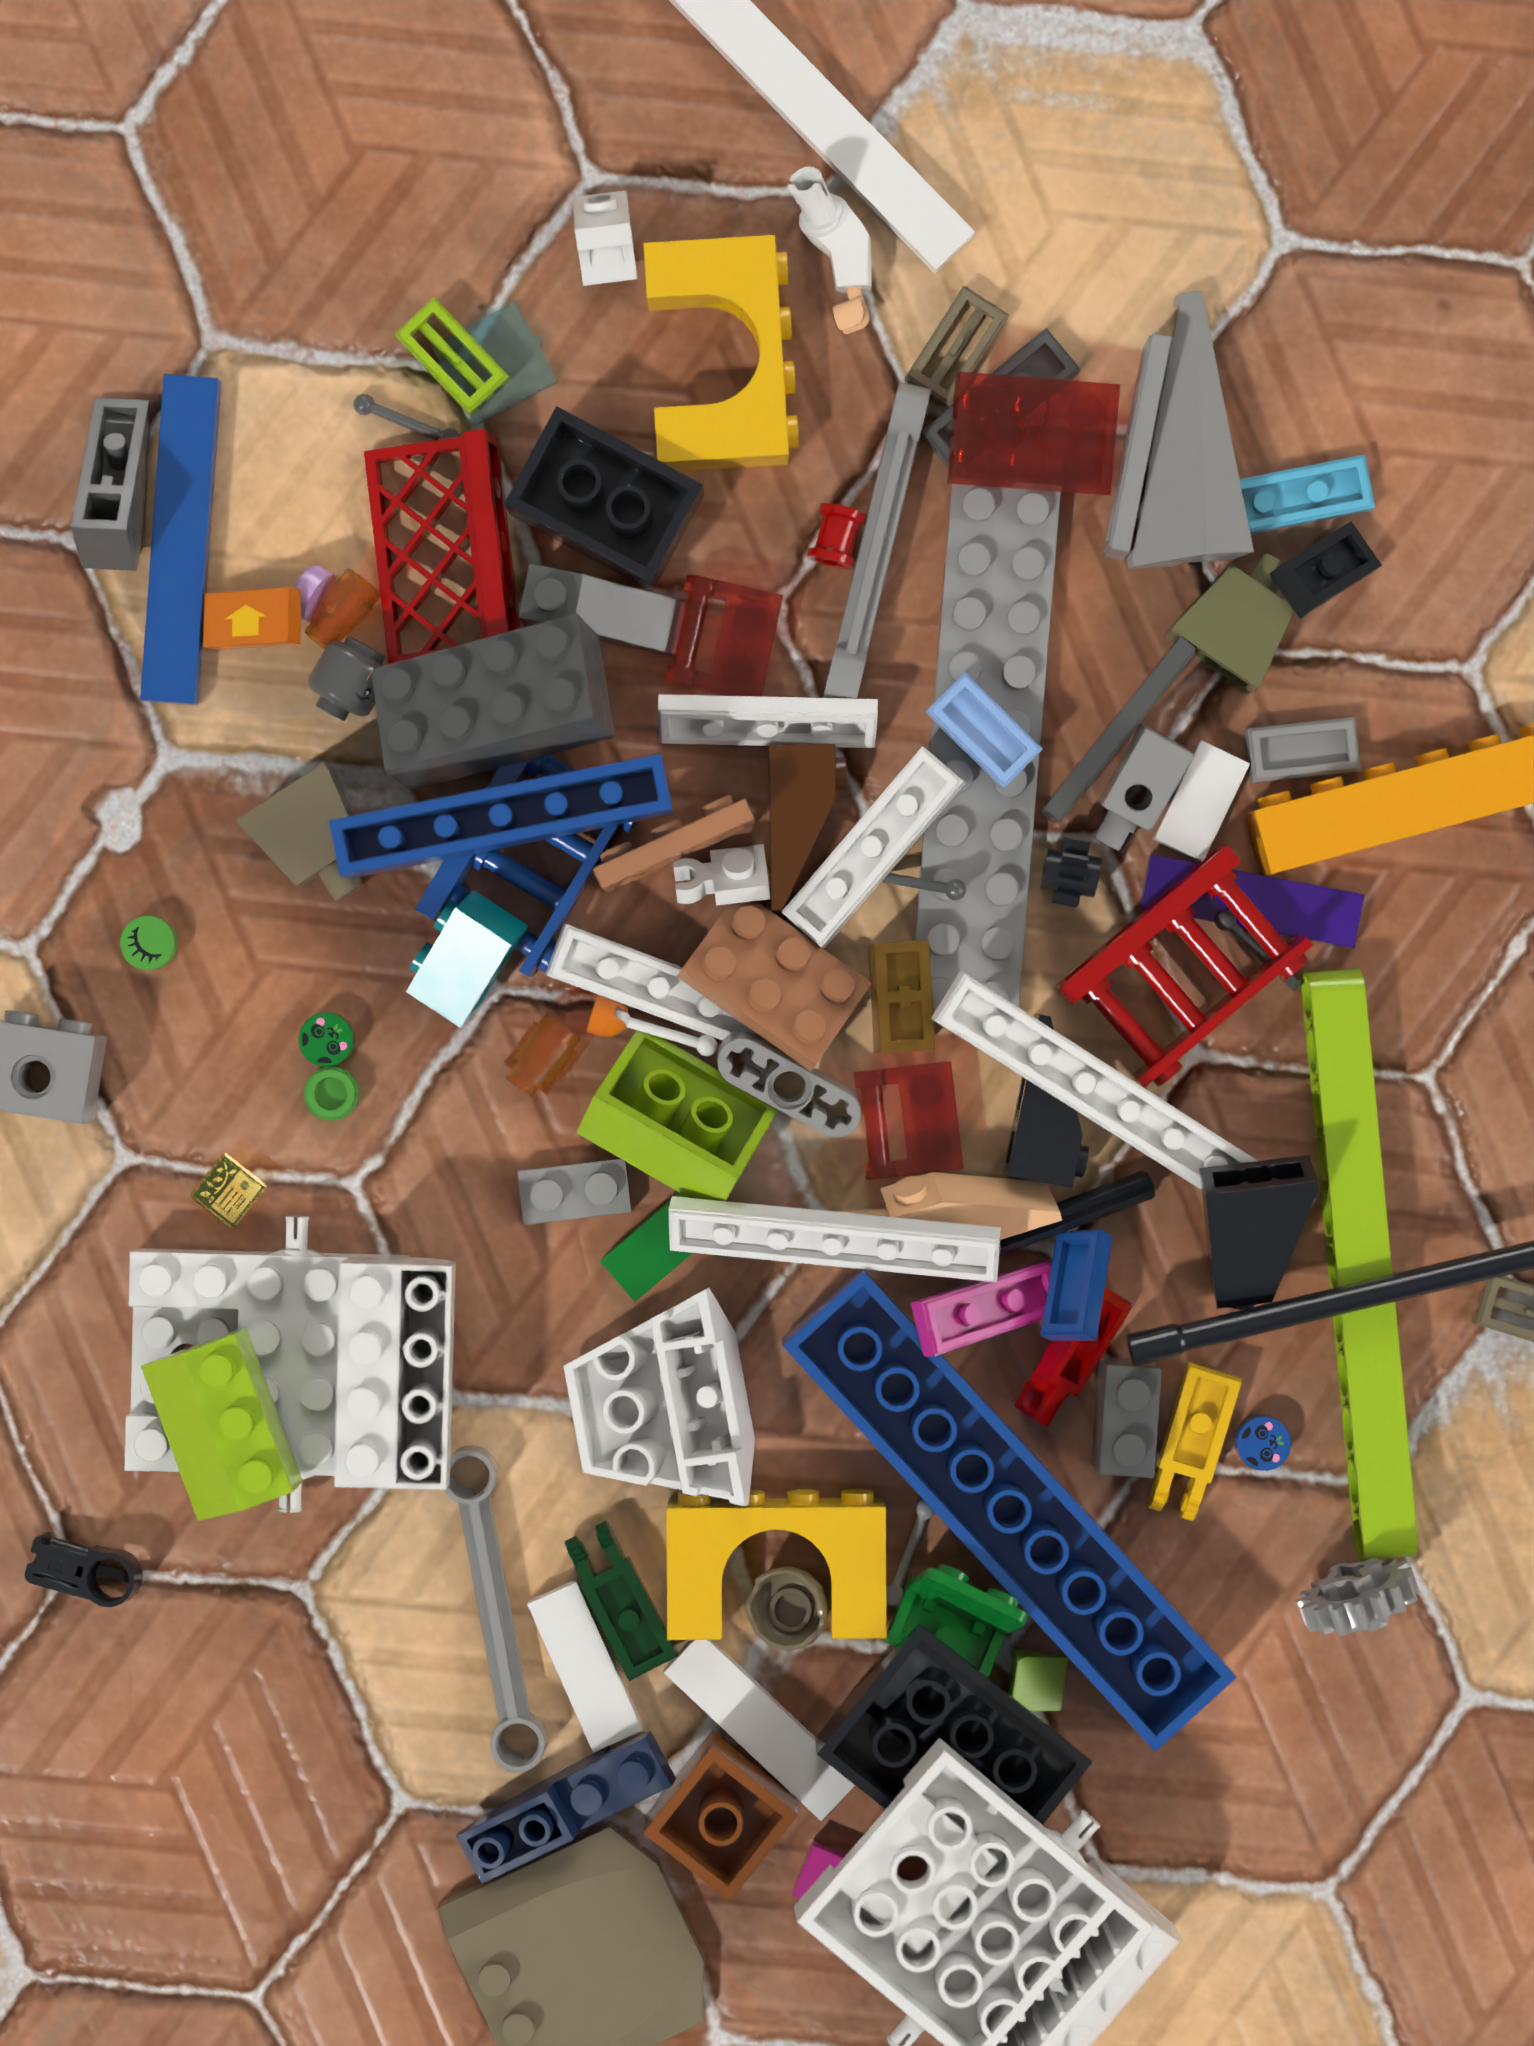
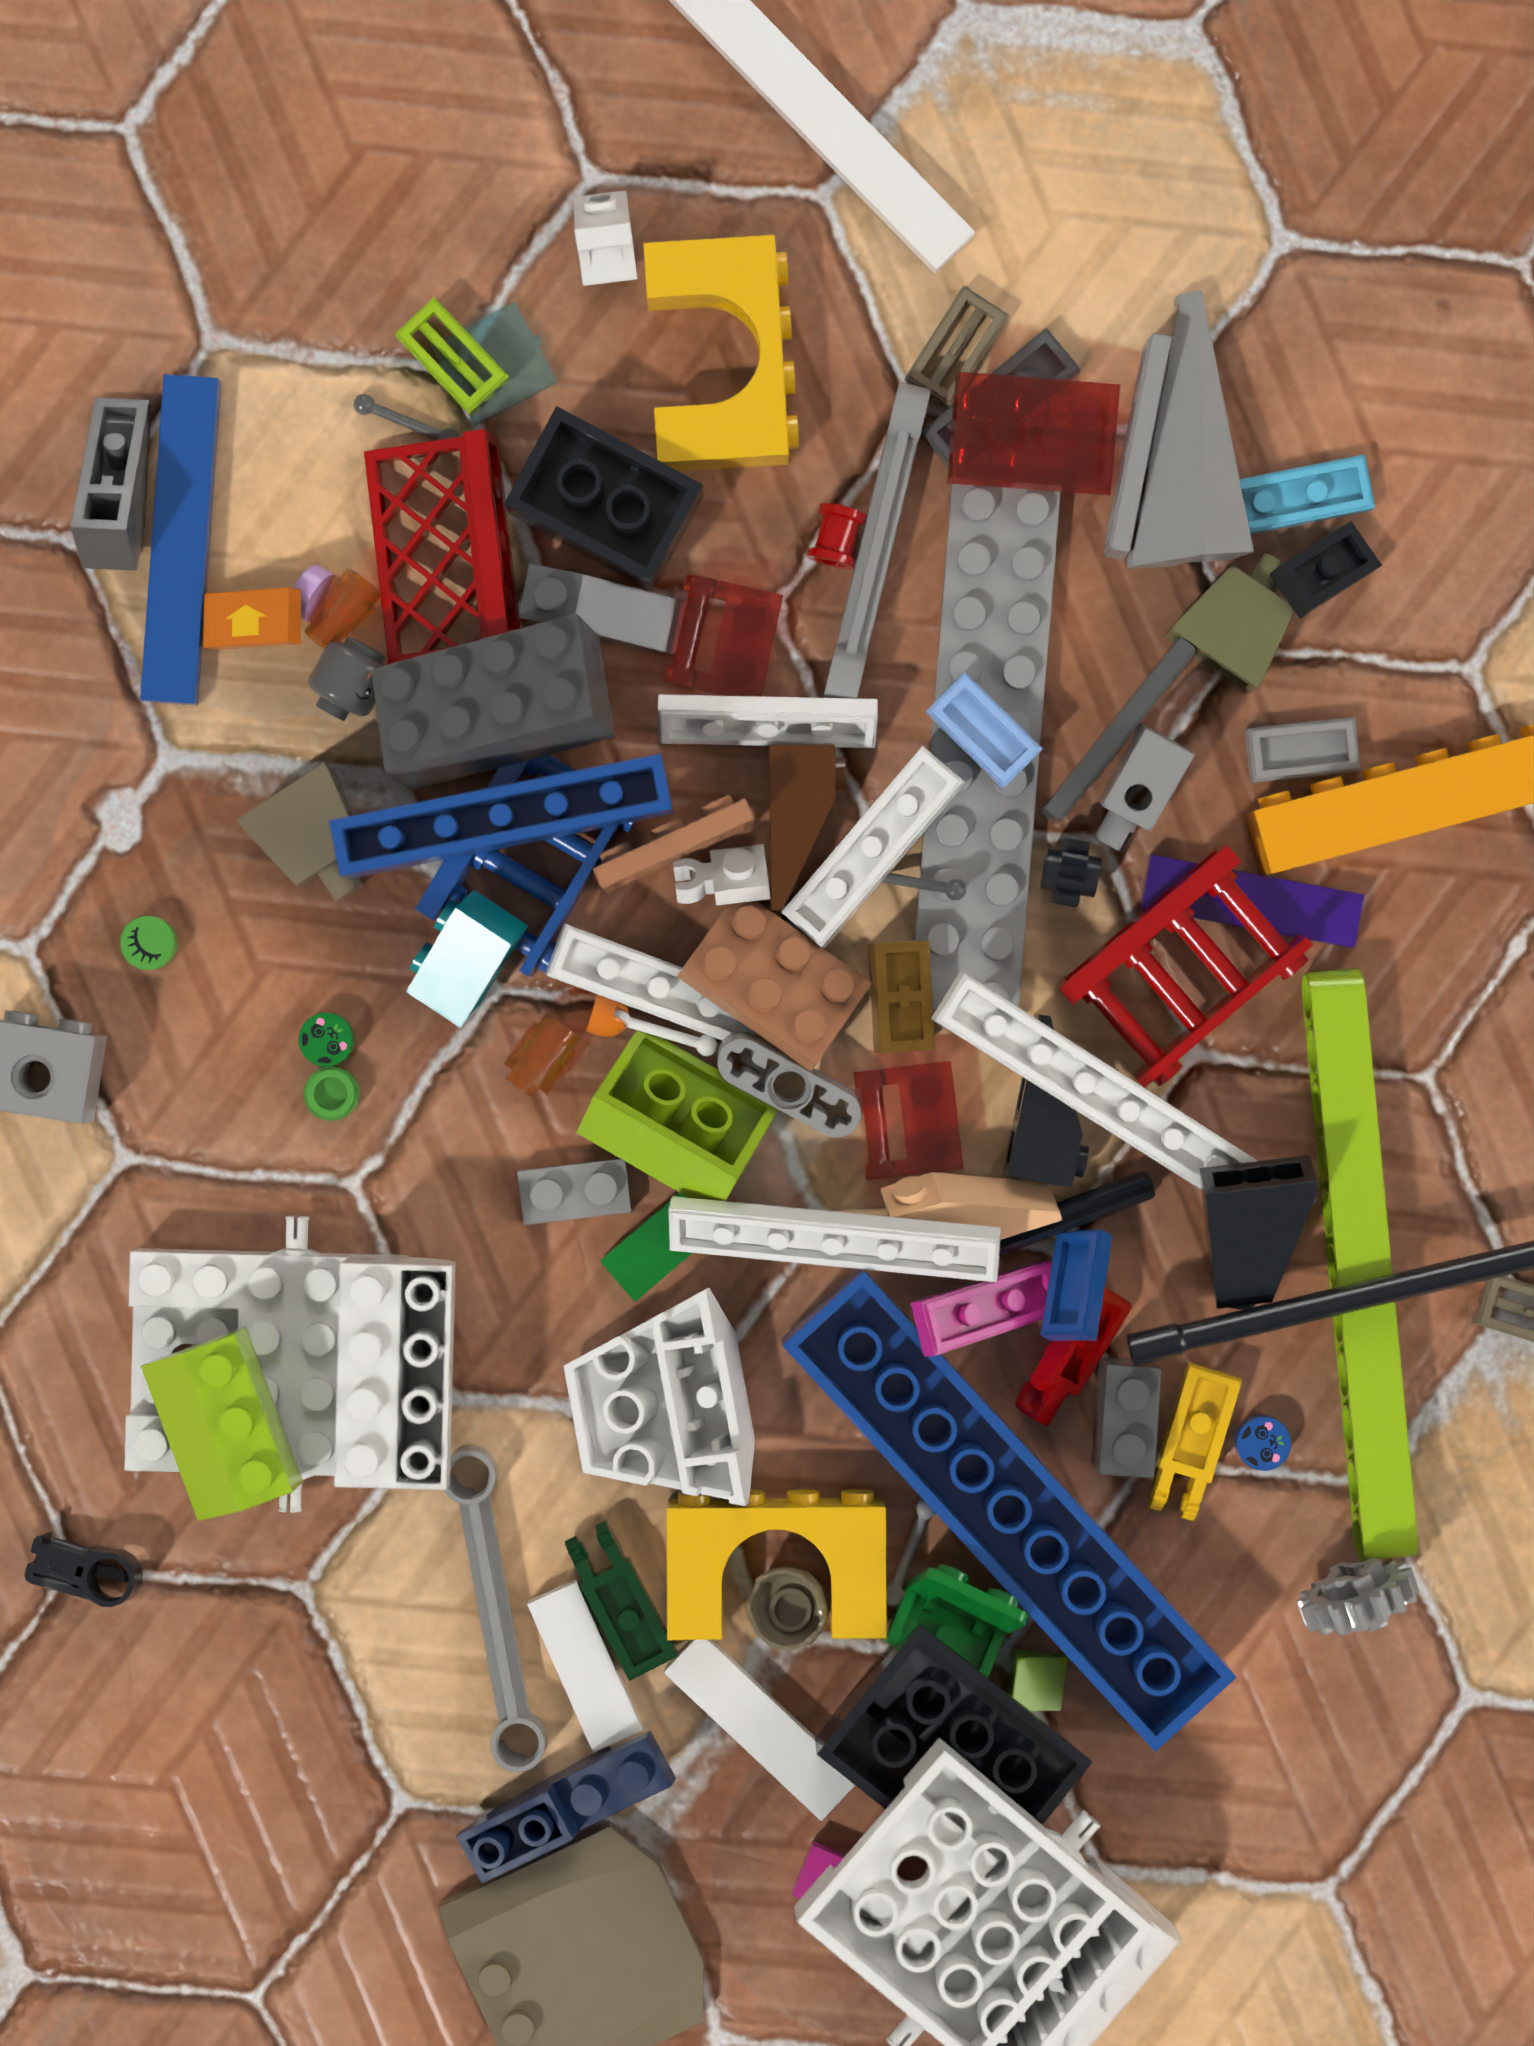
(228, 1191): clear yellow tile -> none
(721, 1815): dark orange brick -> none
(843, 238): white arm -> none
(1201, 801): white tile -> none
(1226, 921): dark grey hinge -> none

